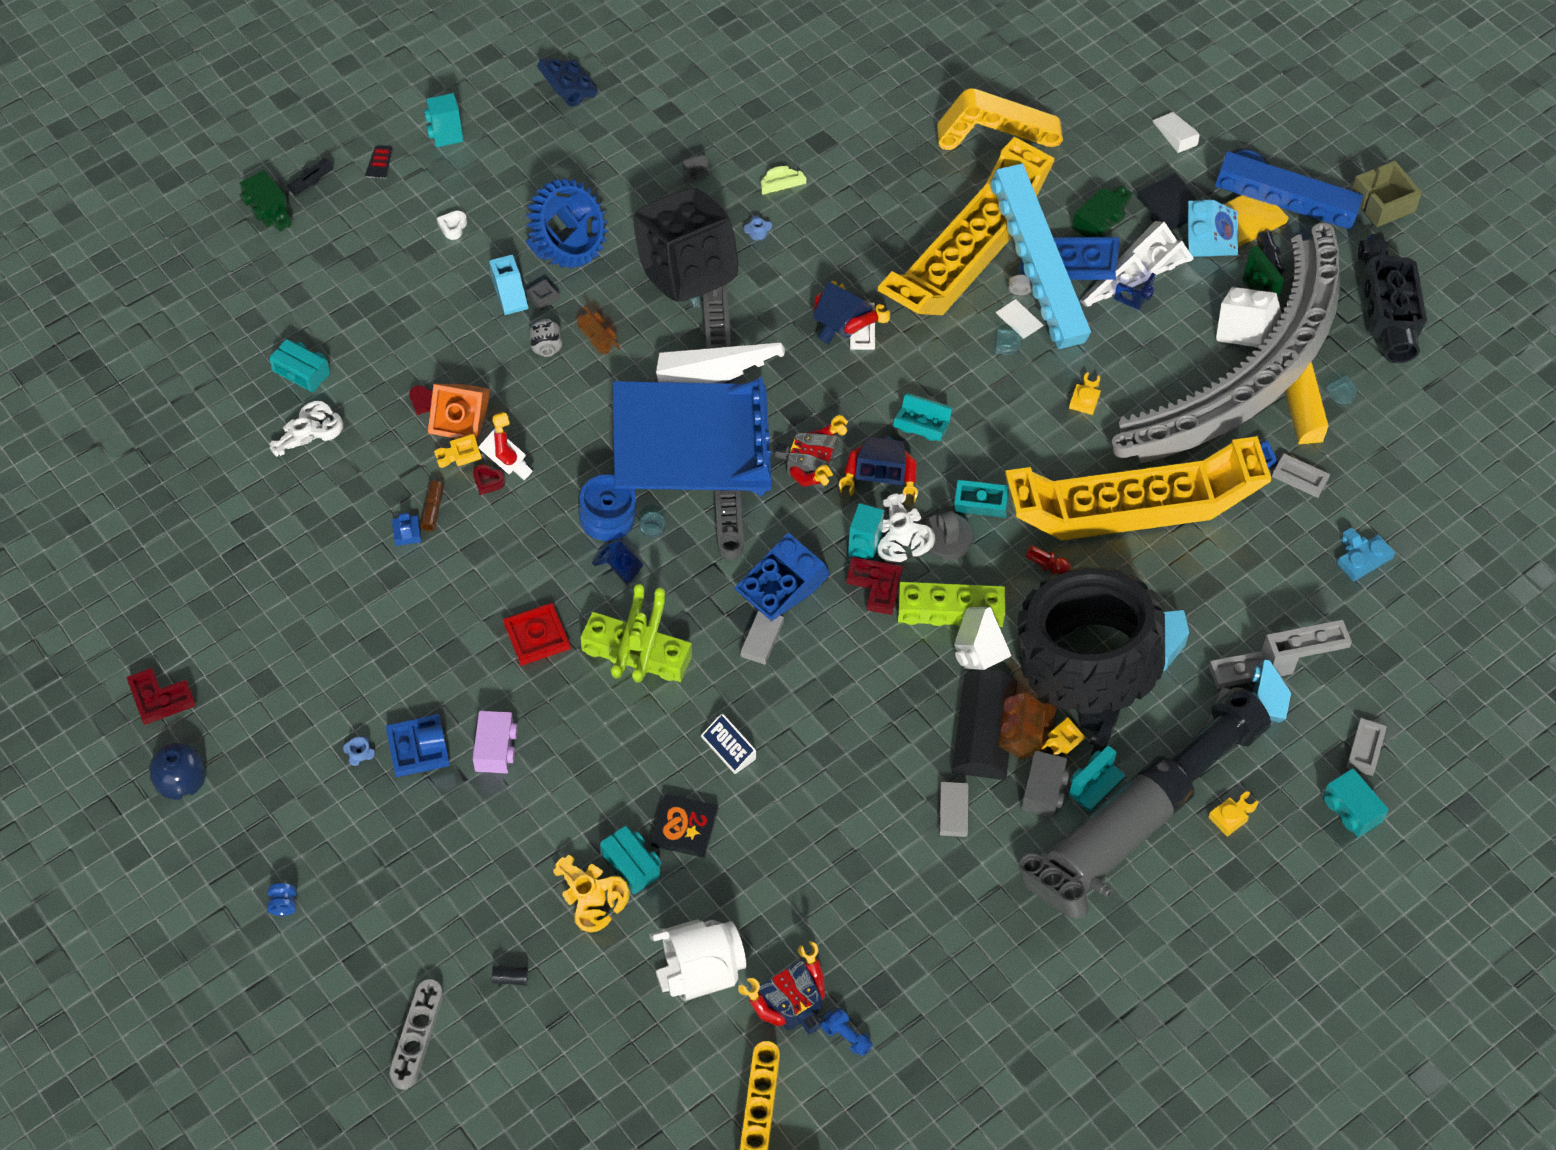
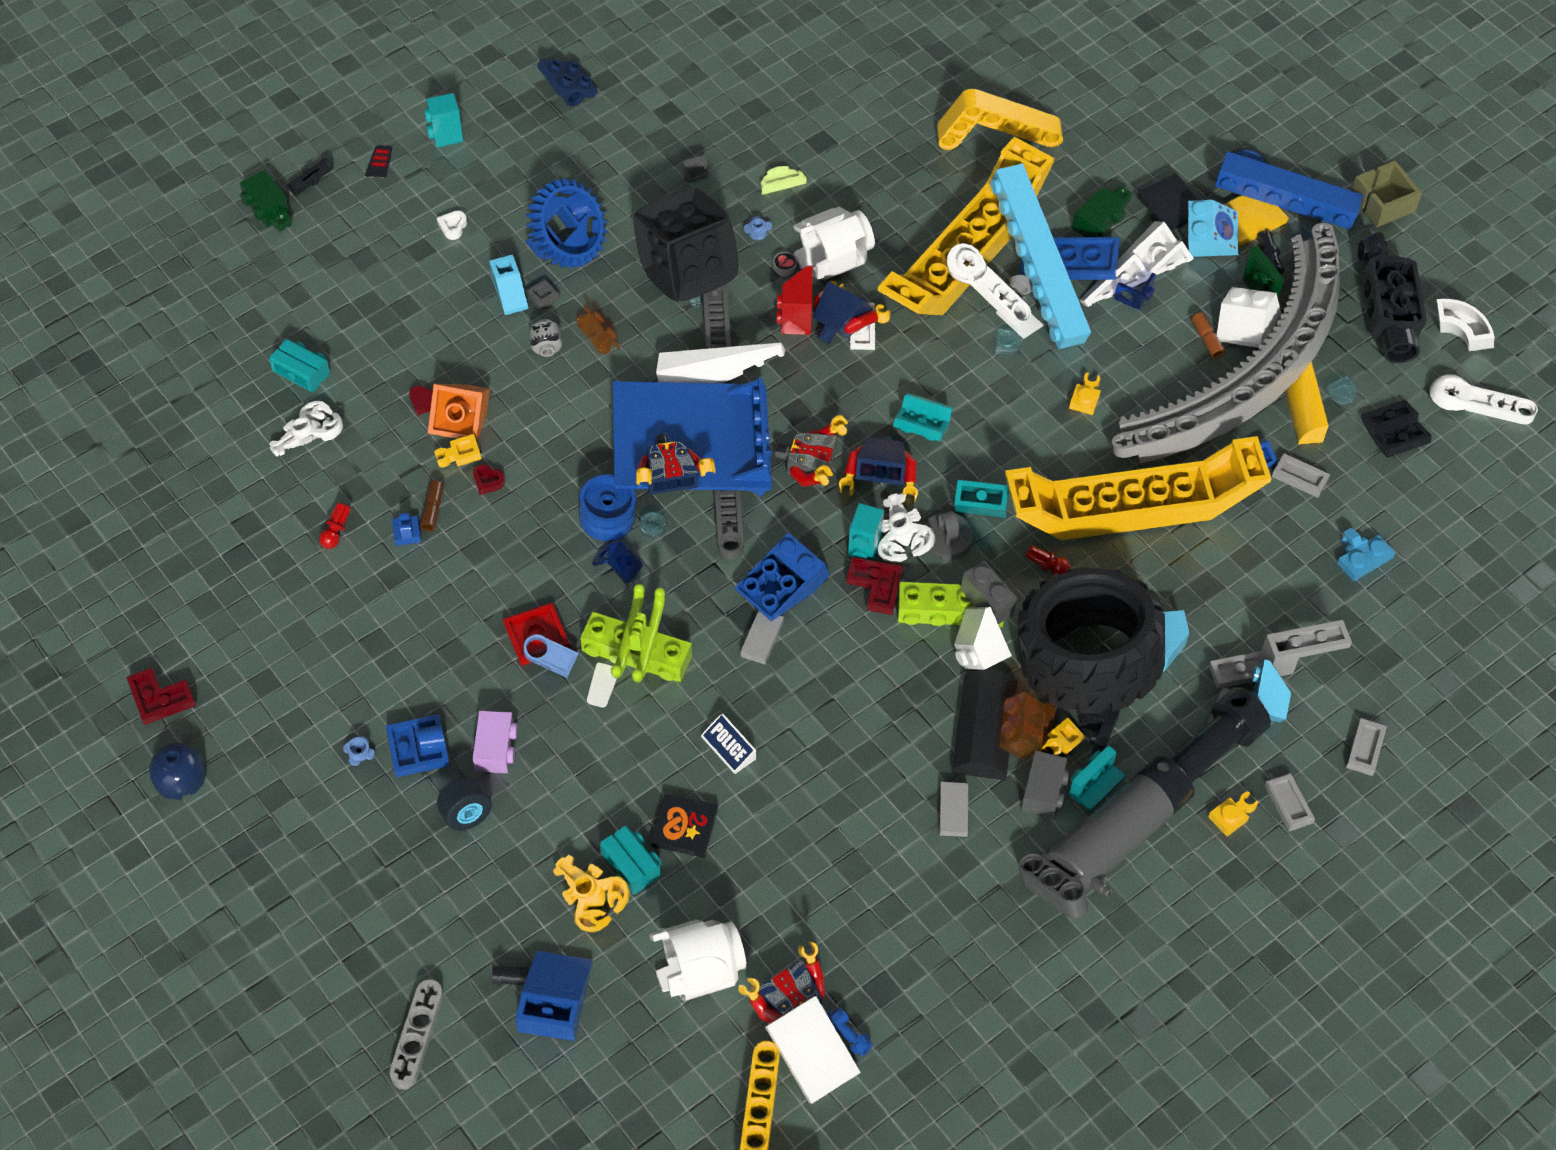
(281, 899): blue wheel -> none
(329, 537): none -> red axle
(464, 804): none -> black wheel
(504, 451): torso -> none
(553, 996): none -> blue slope
(556, 659): none -> medium blue piece
(601, 685): none -> white sticker
(671, 466): none -> torso
(785, 263): none -> tile
(795, 303): none -> red slope
(812, 1049): none -> white tile
(834, 241): none -> white piece
(985, 282): none -> white beam
(987, 590): none -> dark grey brick
(1177, 132): white slope -> none
(1207, 334): none -> dark orange piece
(1289, 802): none -> light grey tile
(1355, 803): teal brick -> none
(1396, 428): none -> black slope
(1465, 322): none -> white brick
(1479, 400): none -> white beam

